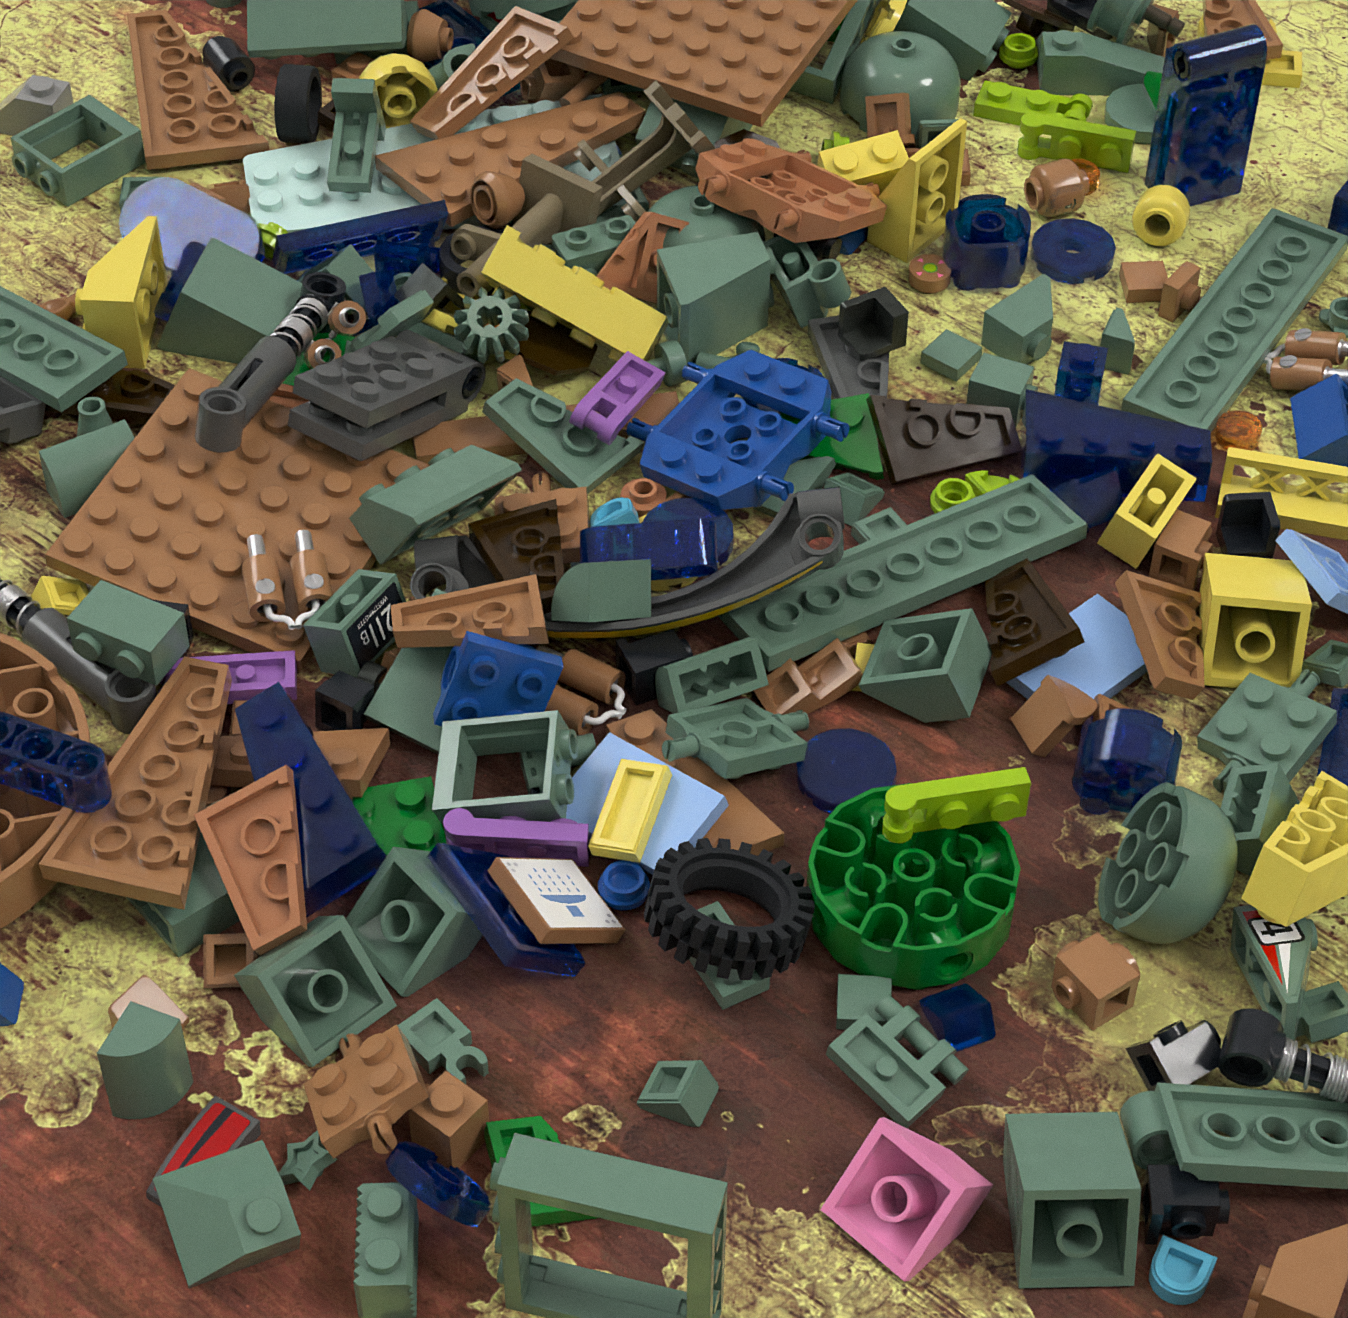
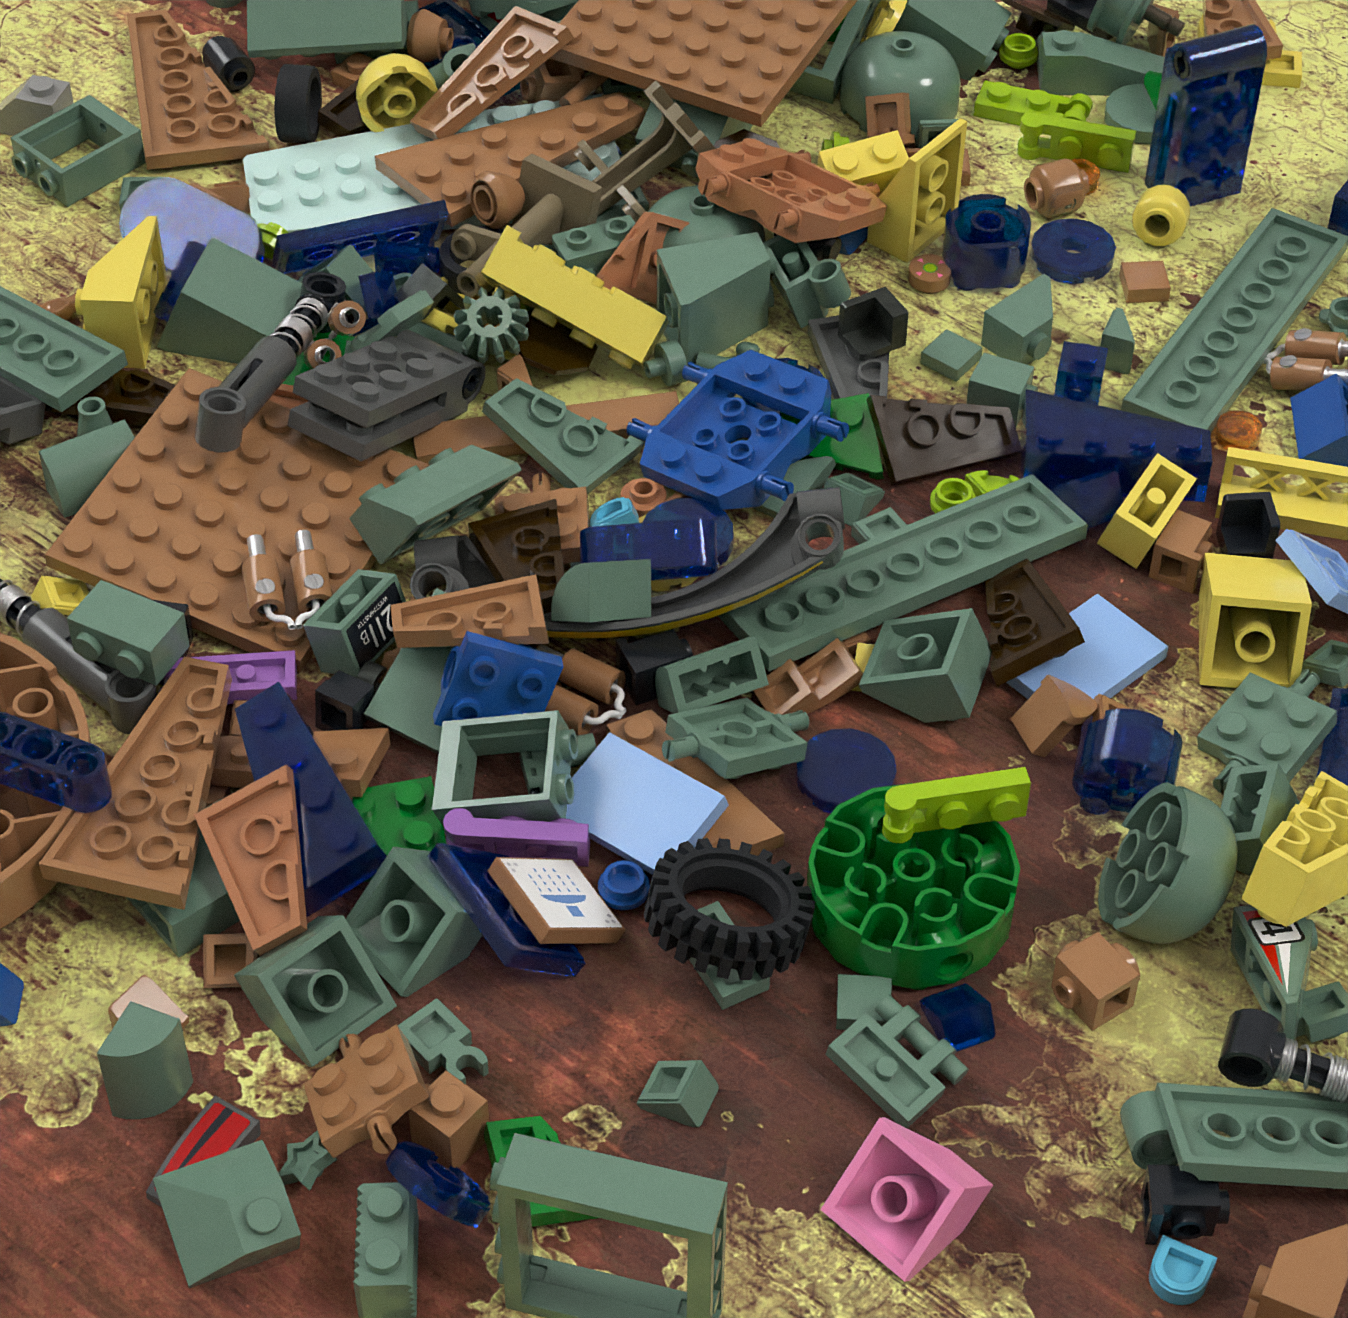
(355, 135): sand green bracket -> none
(617, 397): medium lavender plate -> none
(630, 810): light yellow tile -> none
(1071, 1199): sand green slope -> none
(1165, 632): medium nougat wing -> none
(1177, 1054): brick -> none
(1180, 292): medium nougat plate -> none

